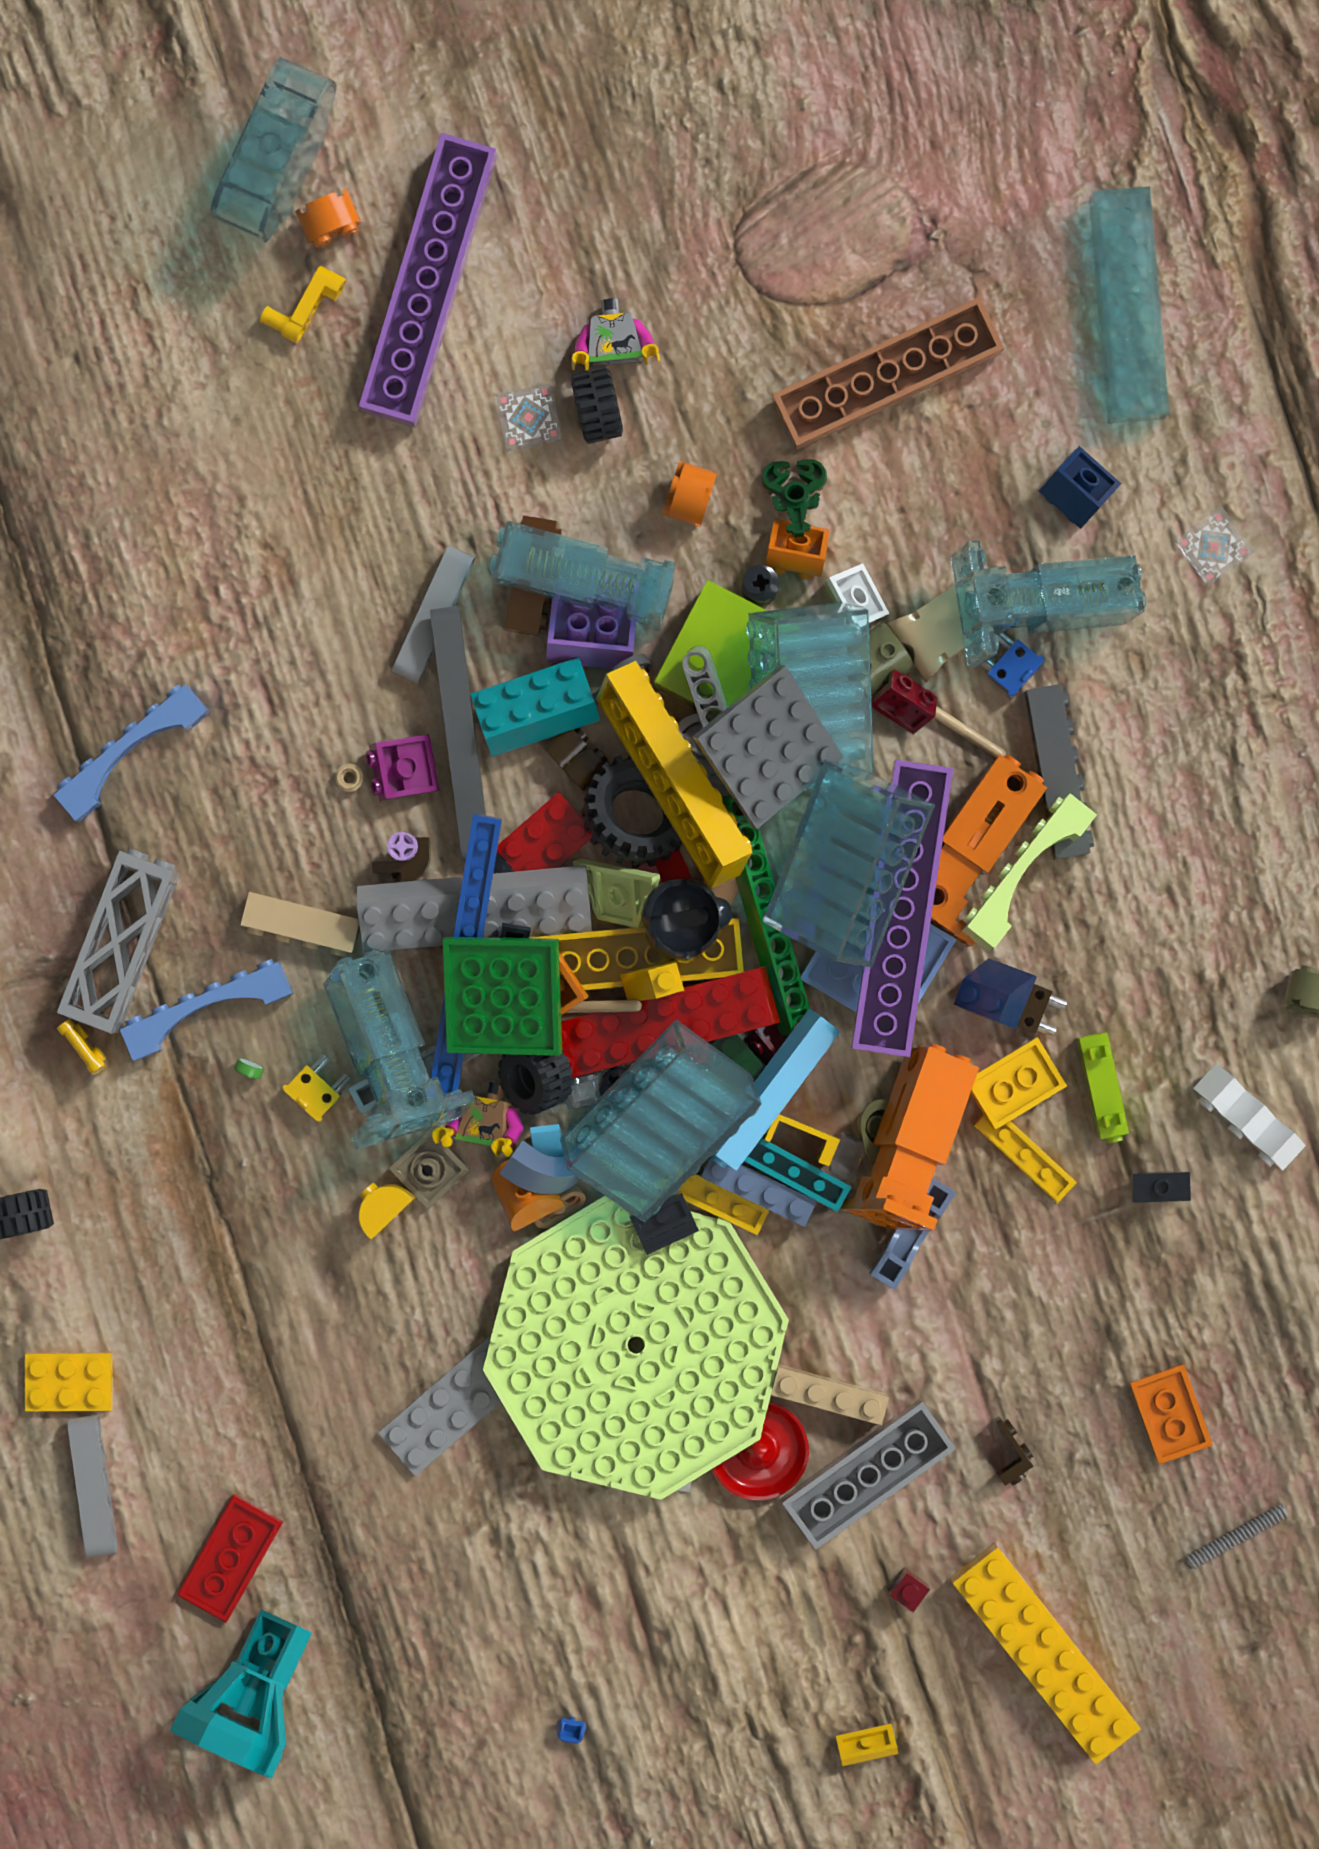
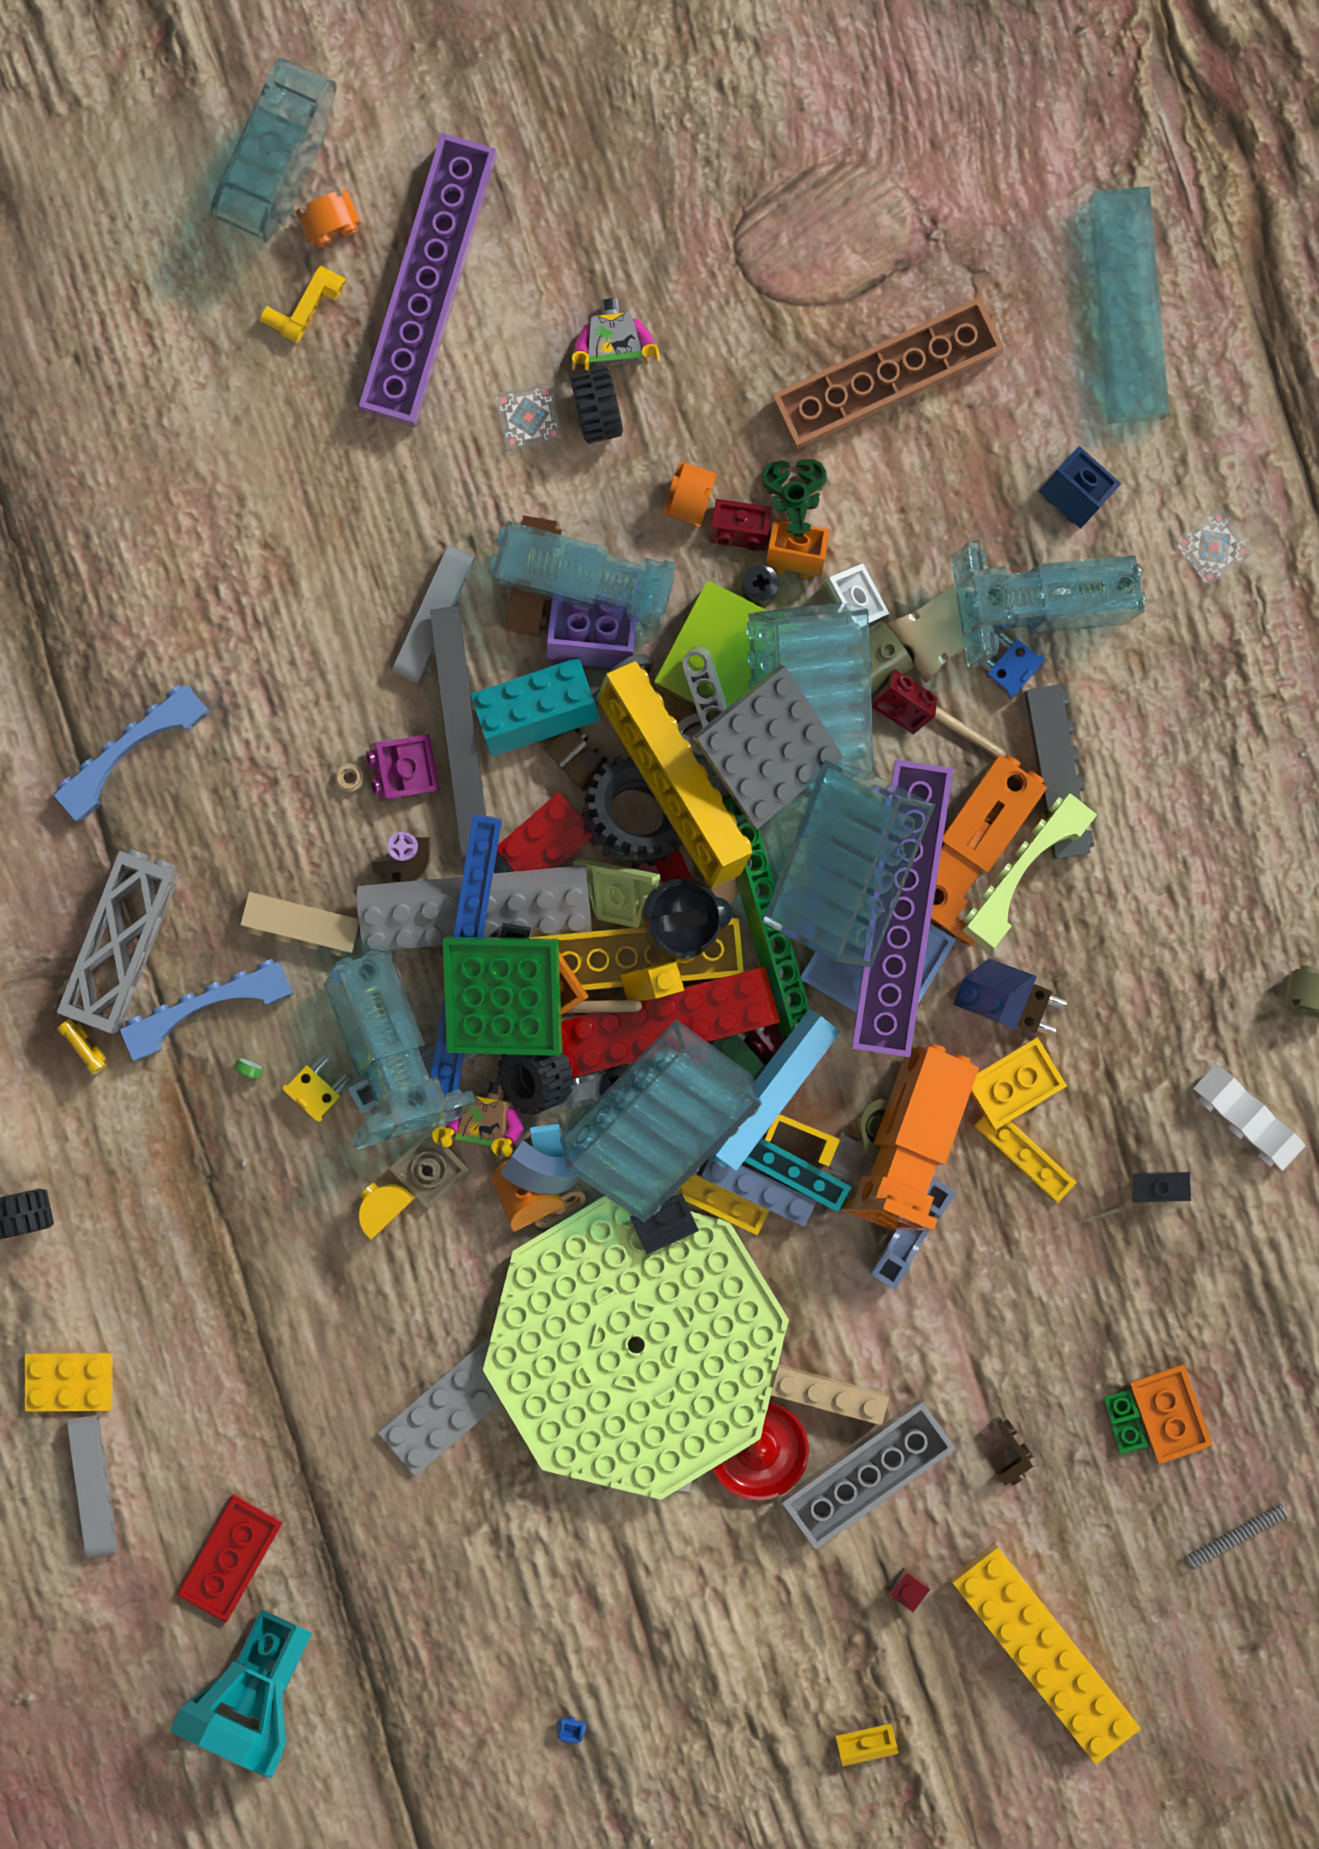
(740, 524): none -> dark red bracket
(1102, 1087): lime brick -> none
(1125, 1422): none -> green slope

